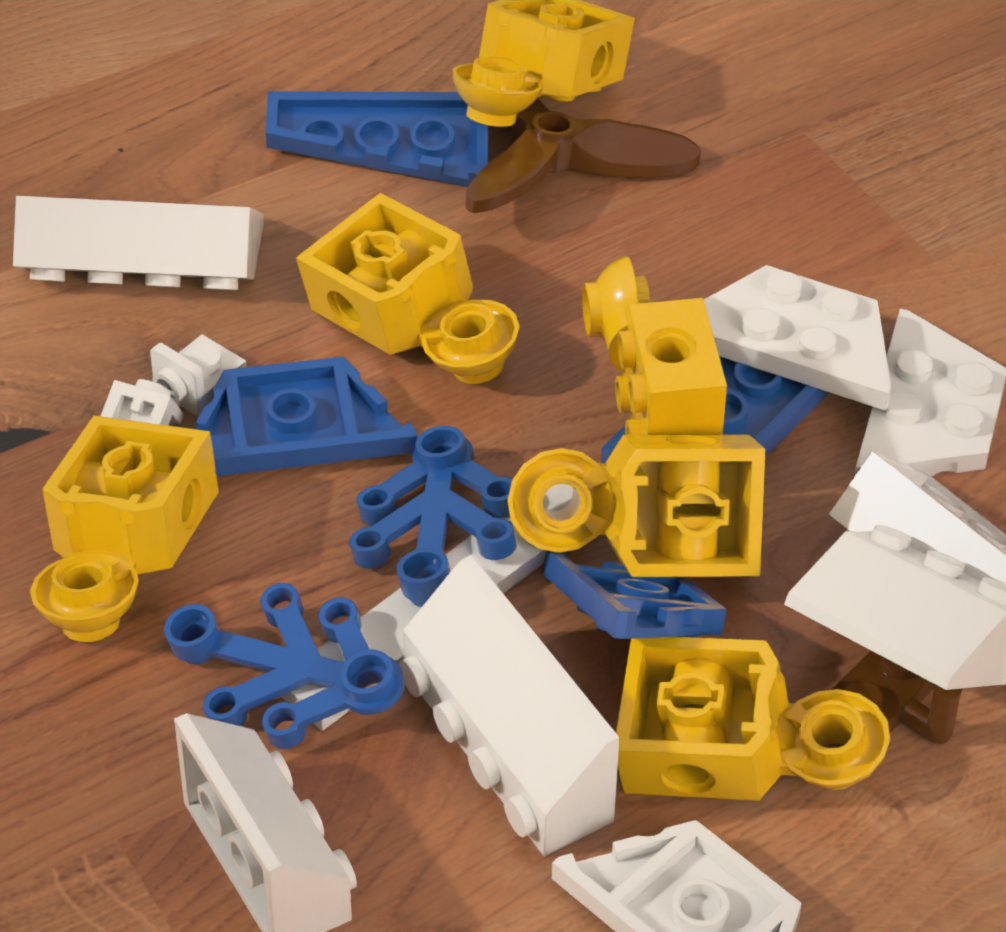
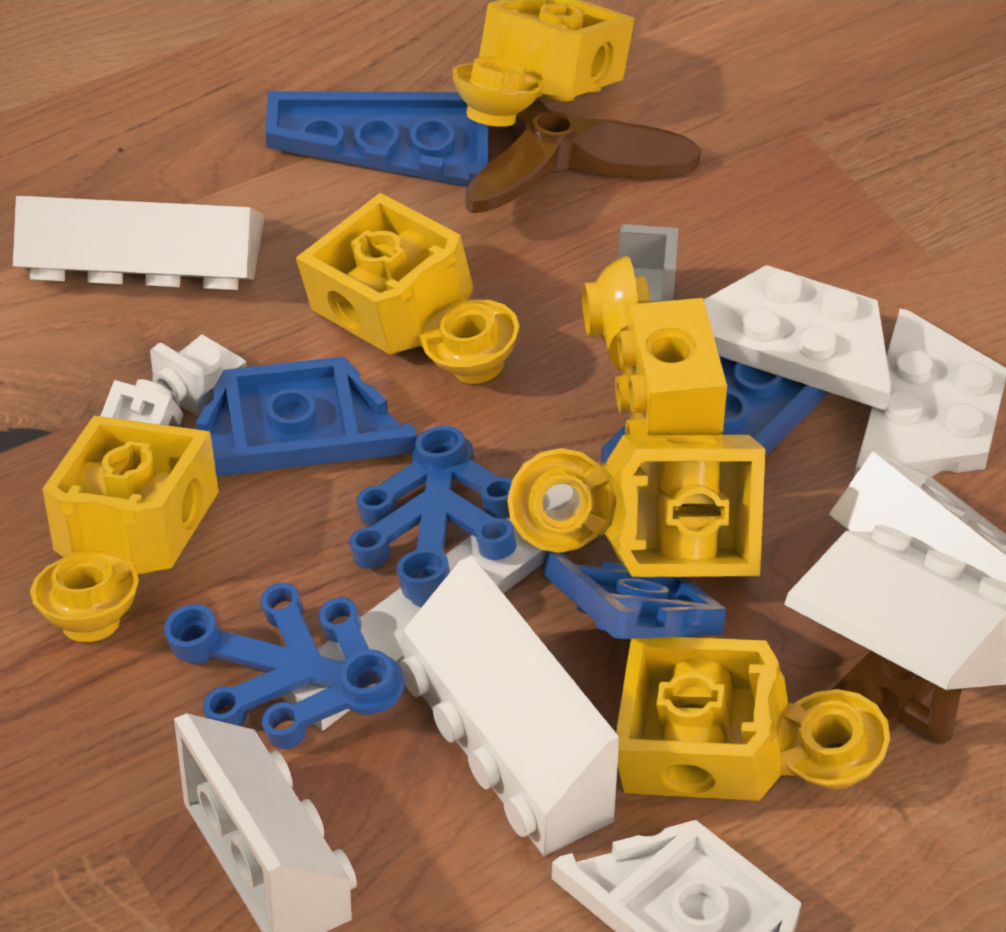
(653, 256): none -> light grey panel

